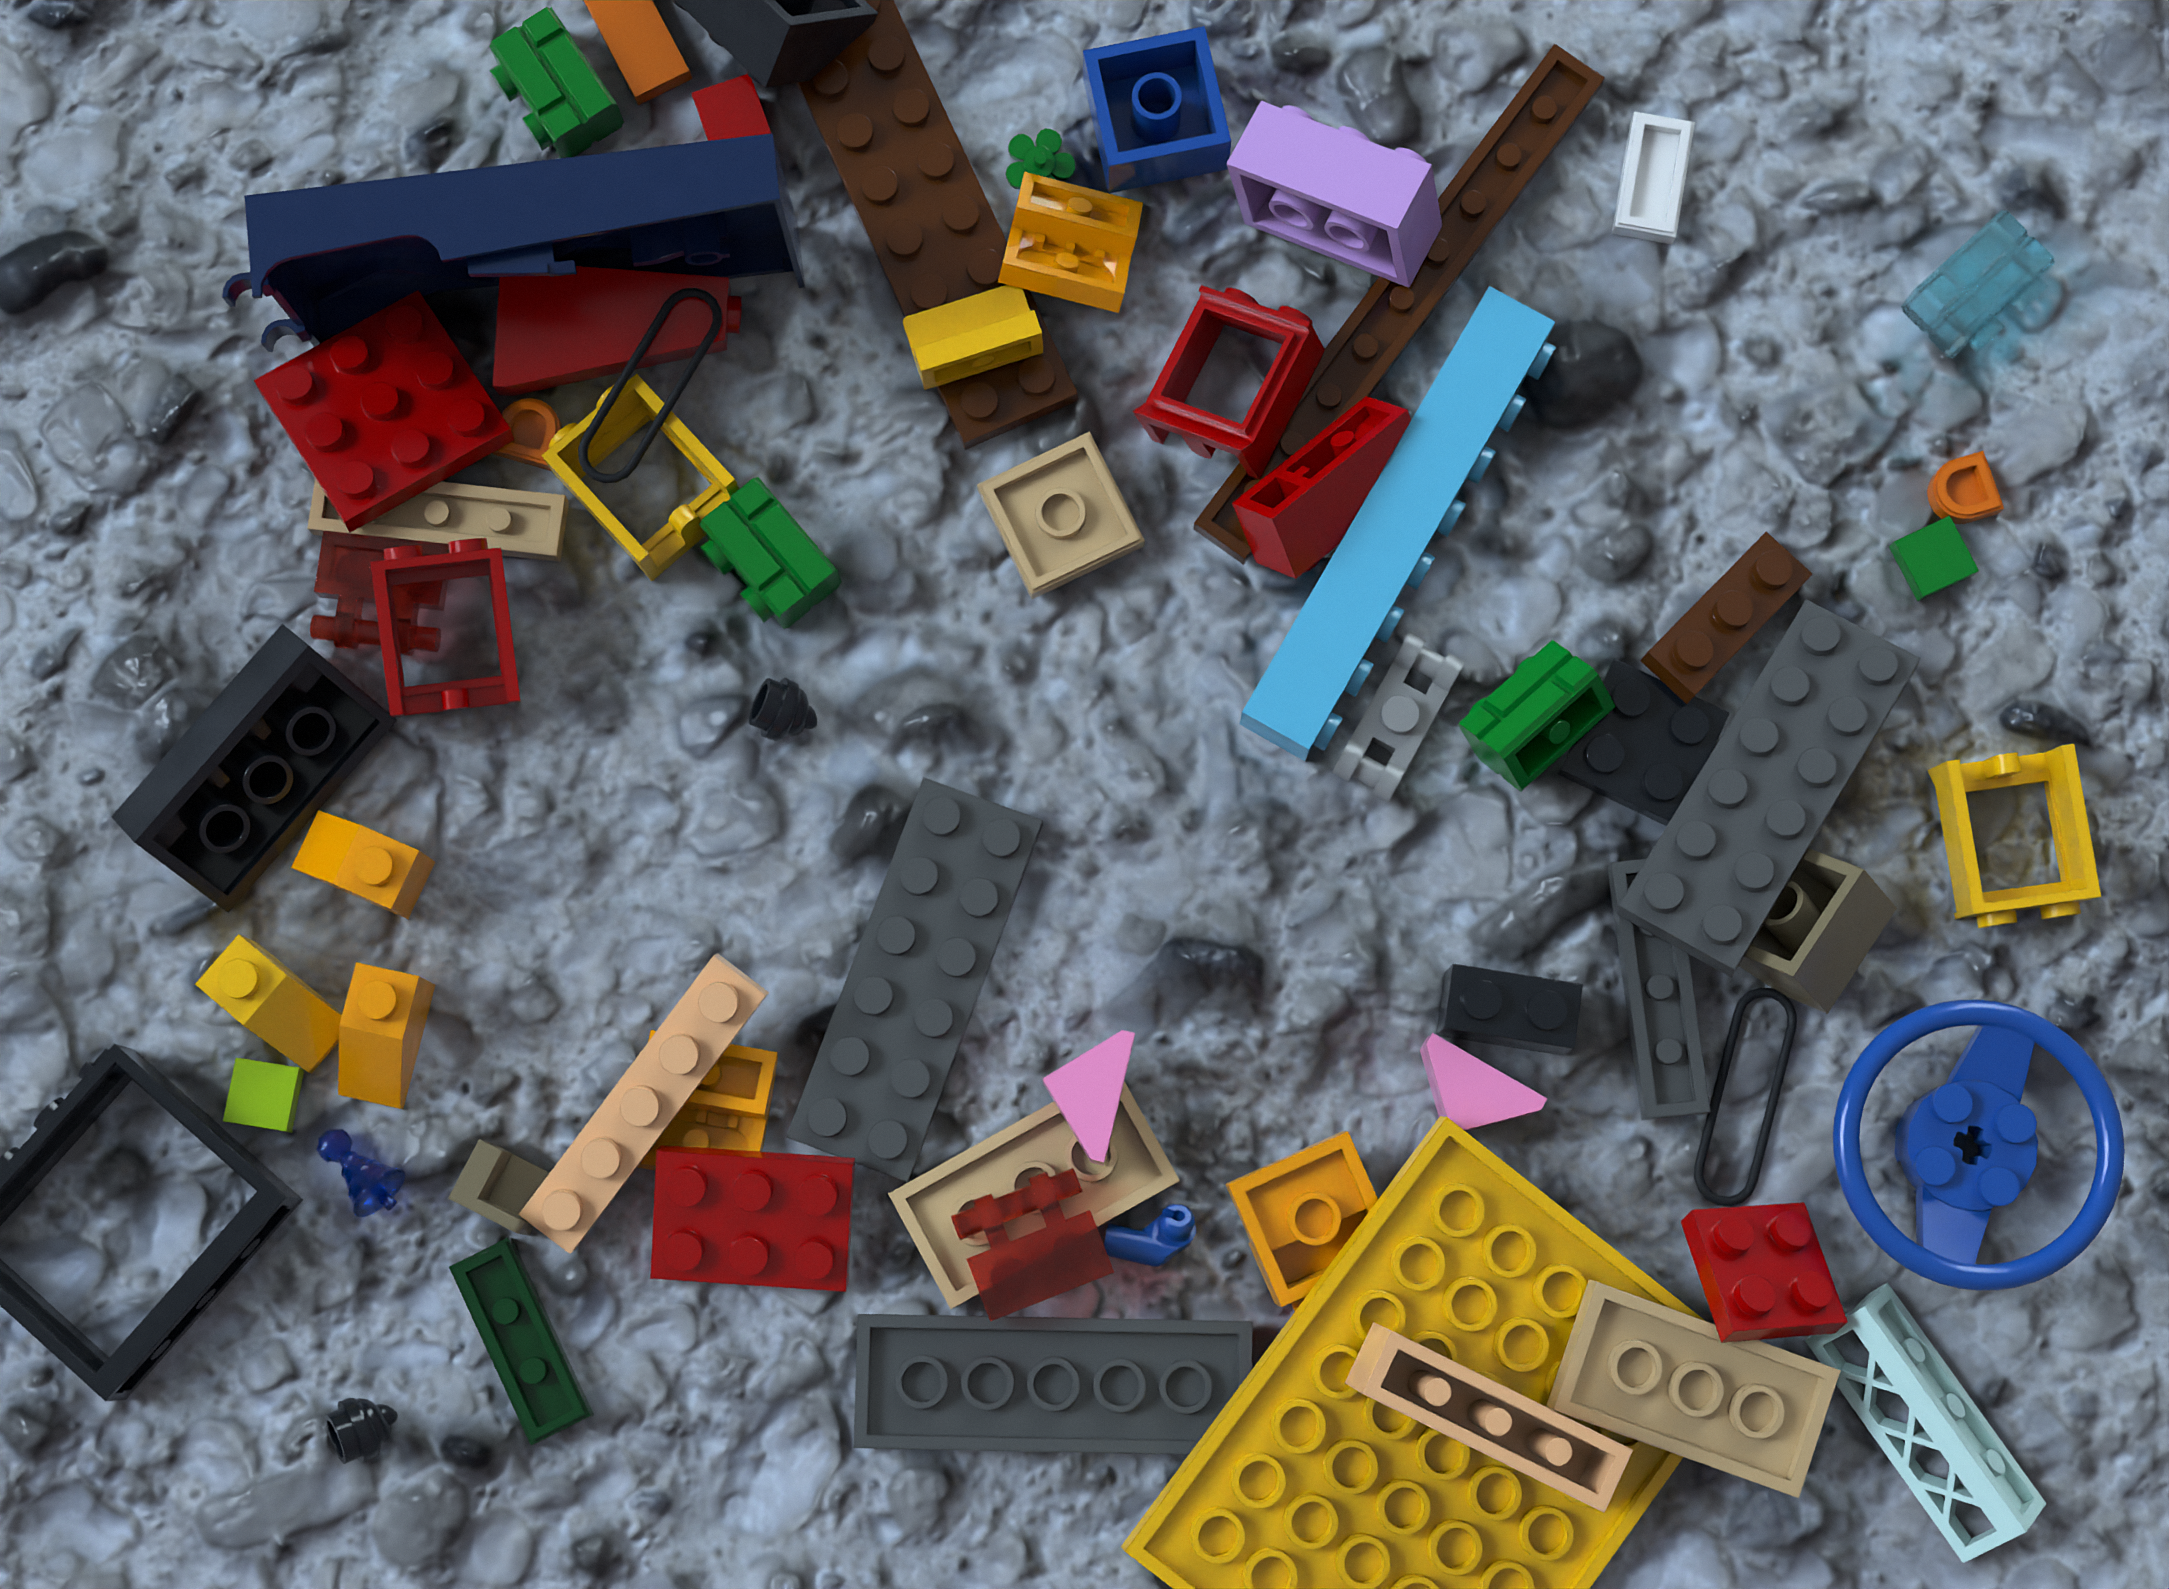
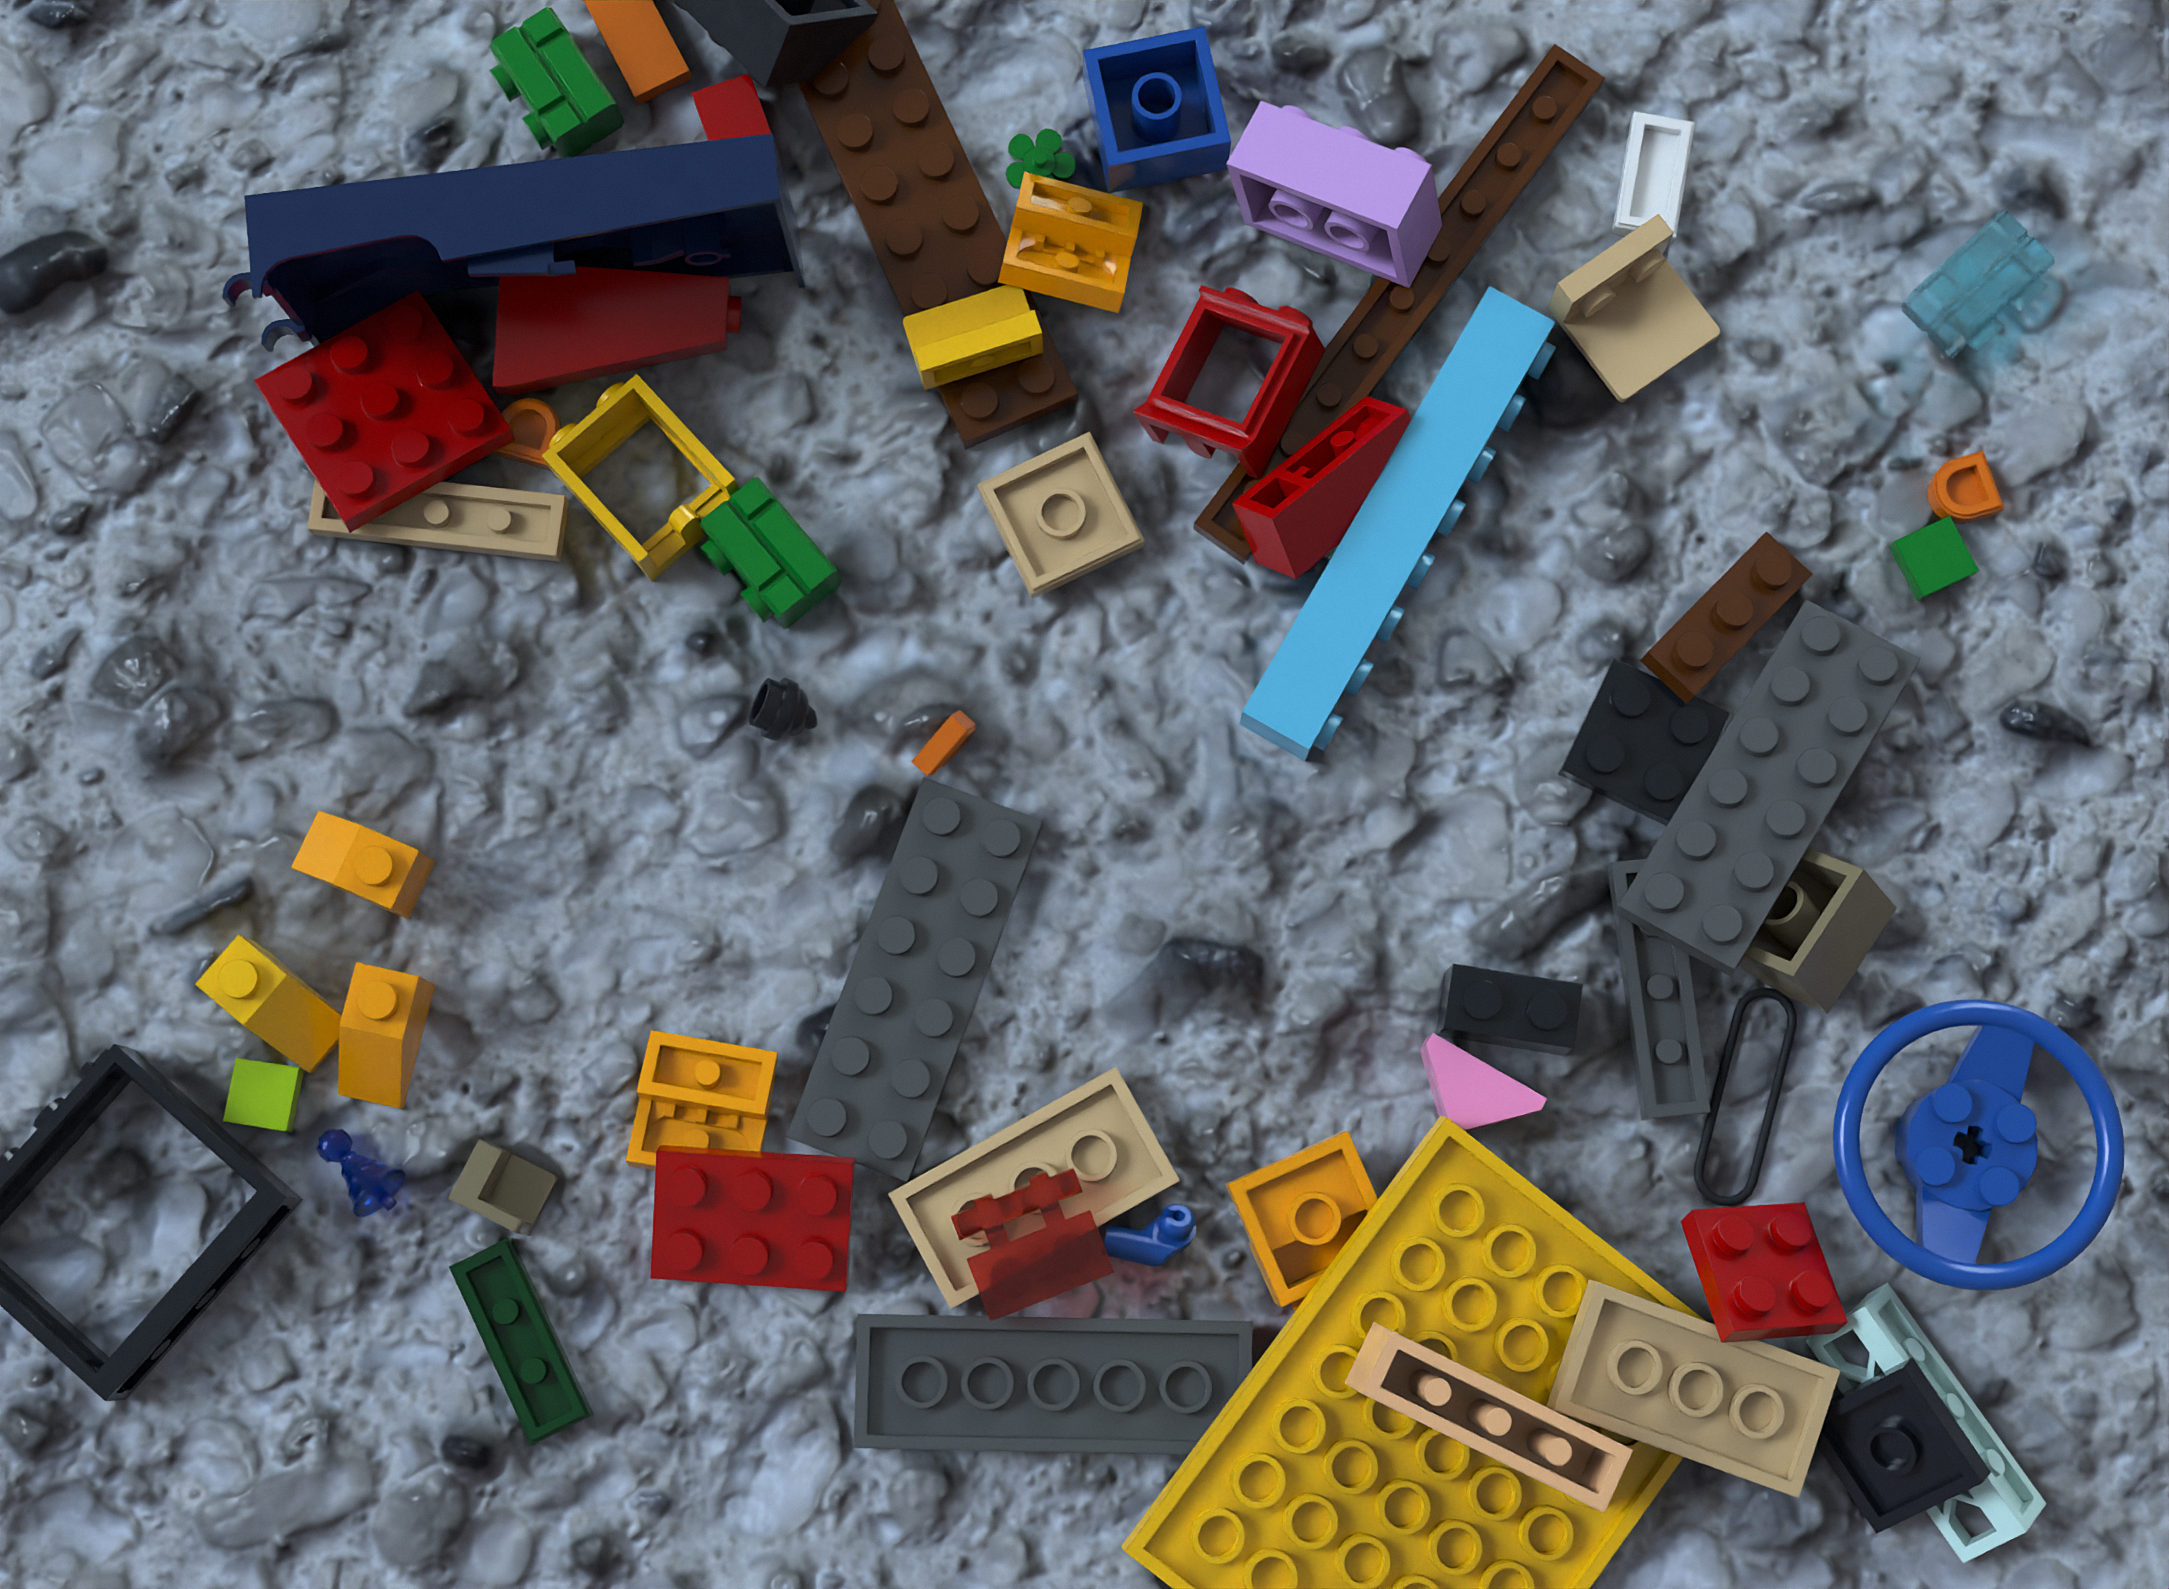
(253, 769): black slope -> none
(347, 576): clear red plate -> none
(359, 1428): black plate -> none
(409, 566): red window -> none
(627, 372): black piece -> none
(643, 1103): light nougat plate -> none
(945, 743): none -> orange tile
(1090, 1092): bright pink slope -> none
(1398, 717): light grey plate -> none
(1536, 714): green brick -> none
(1632, 312): none -> tan bracket
(1898, 1446): none -> black plate
(2069, 827): yellow window -> none

